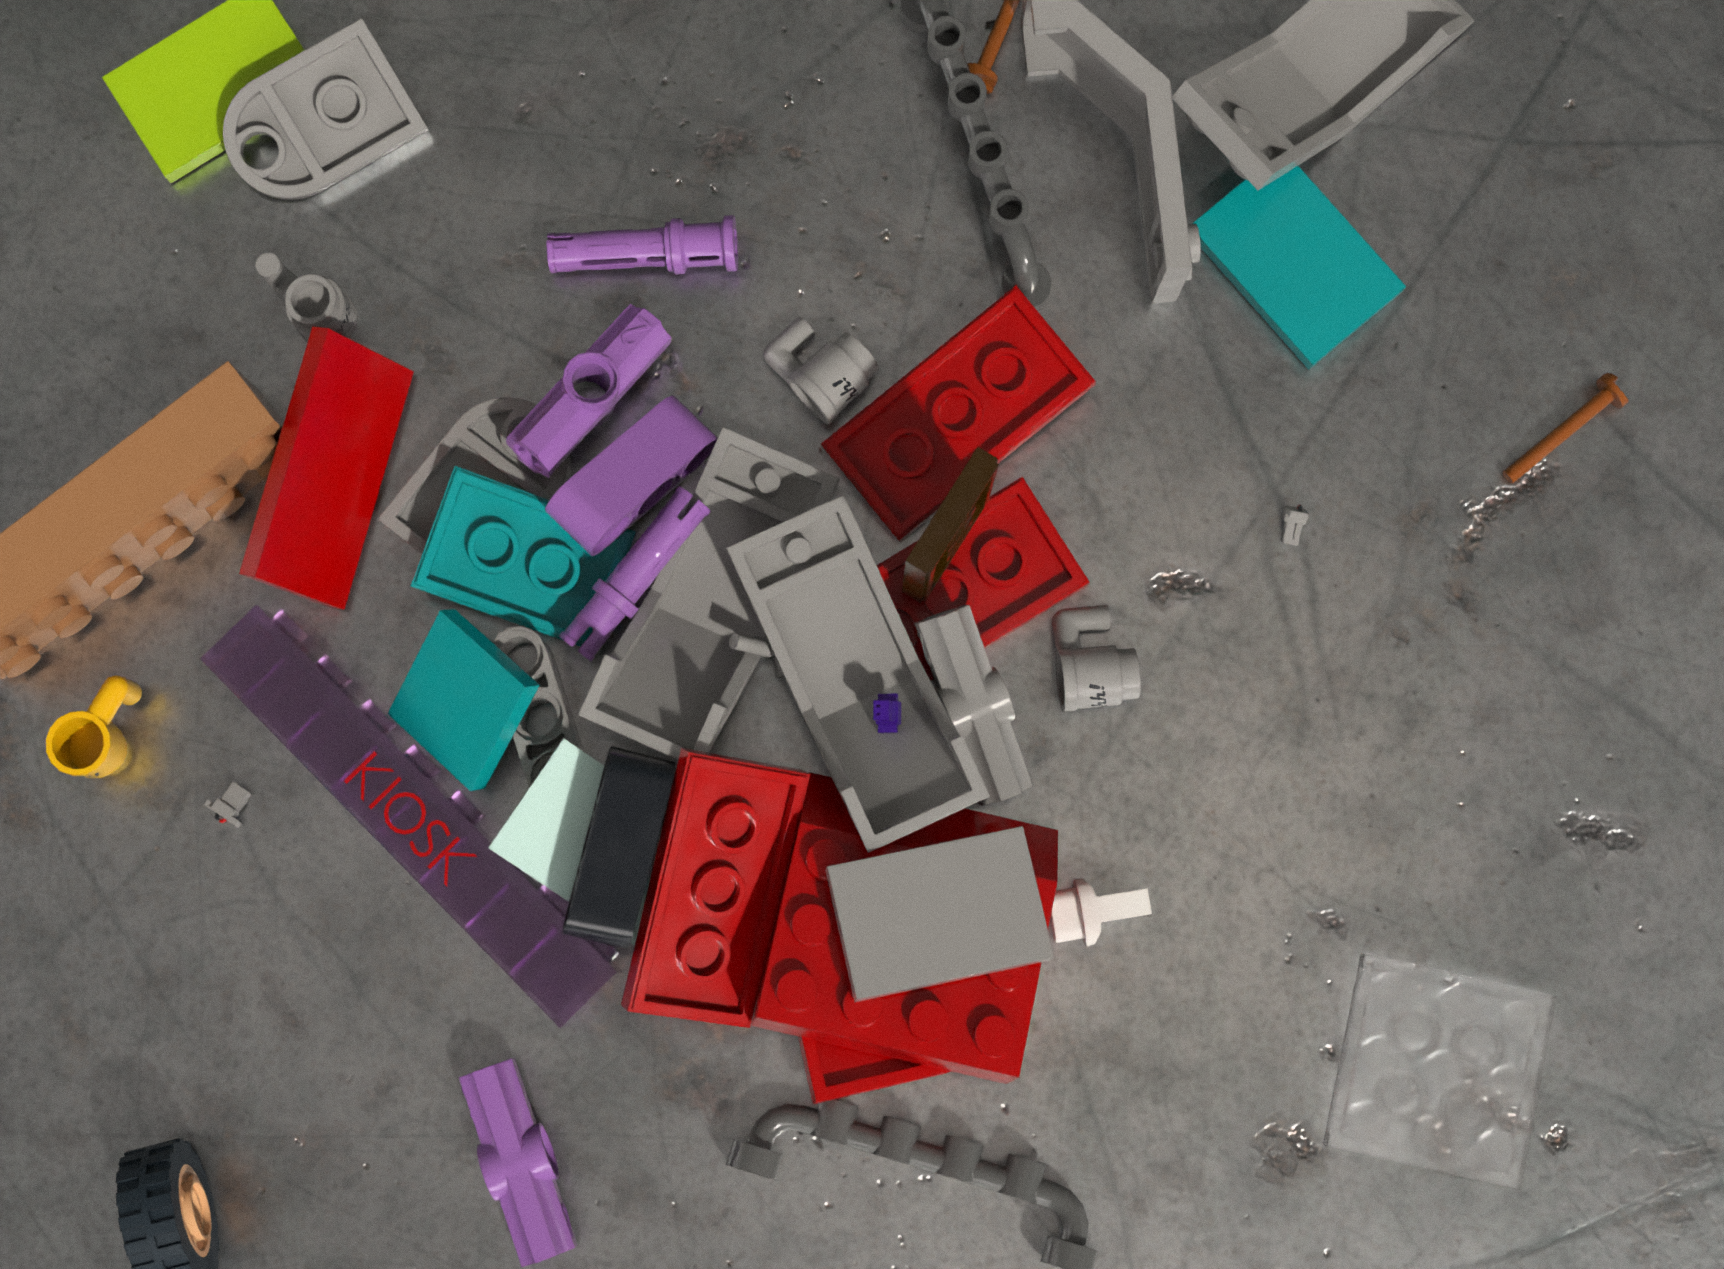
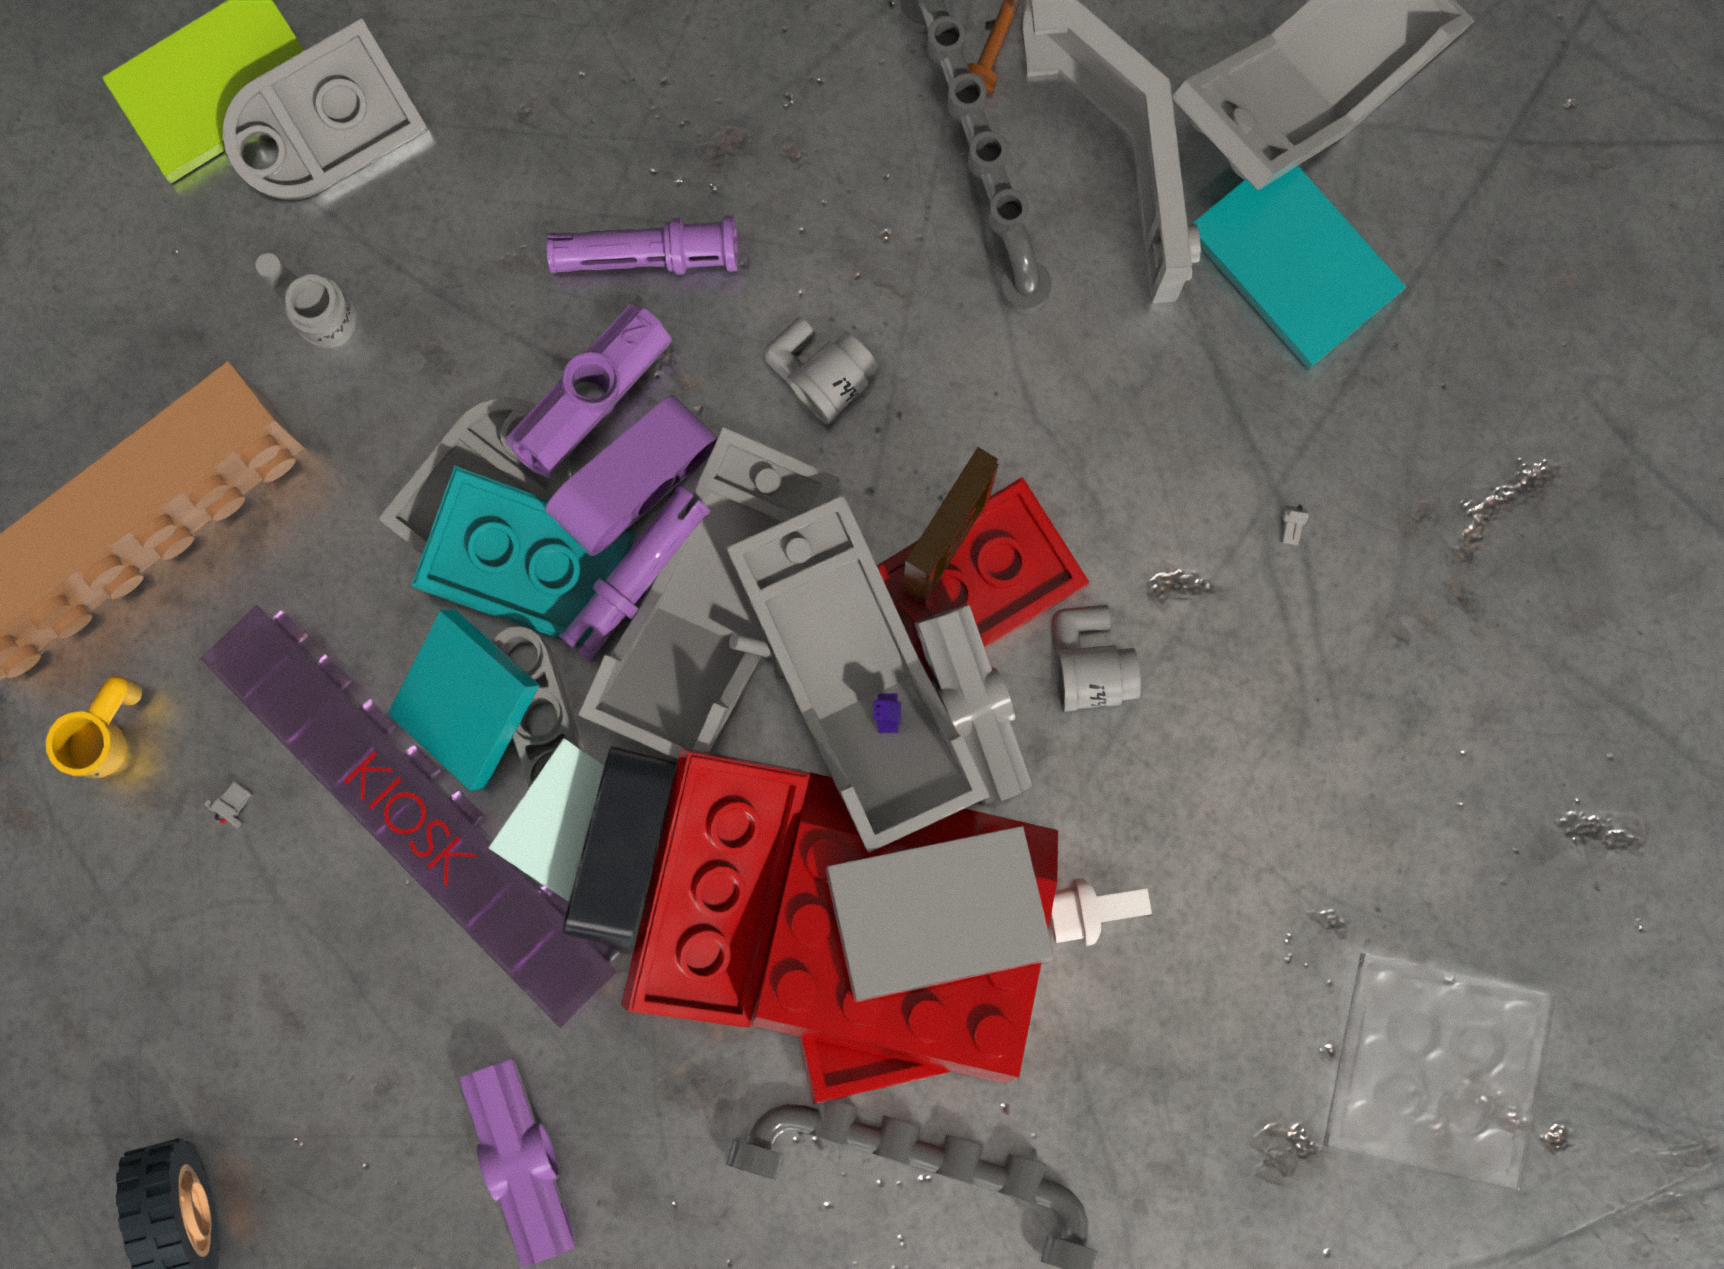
(327, 469): red tile -> none
(978, 389): red tile -> none
(1608, 394): dark orange piece -> none

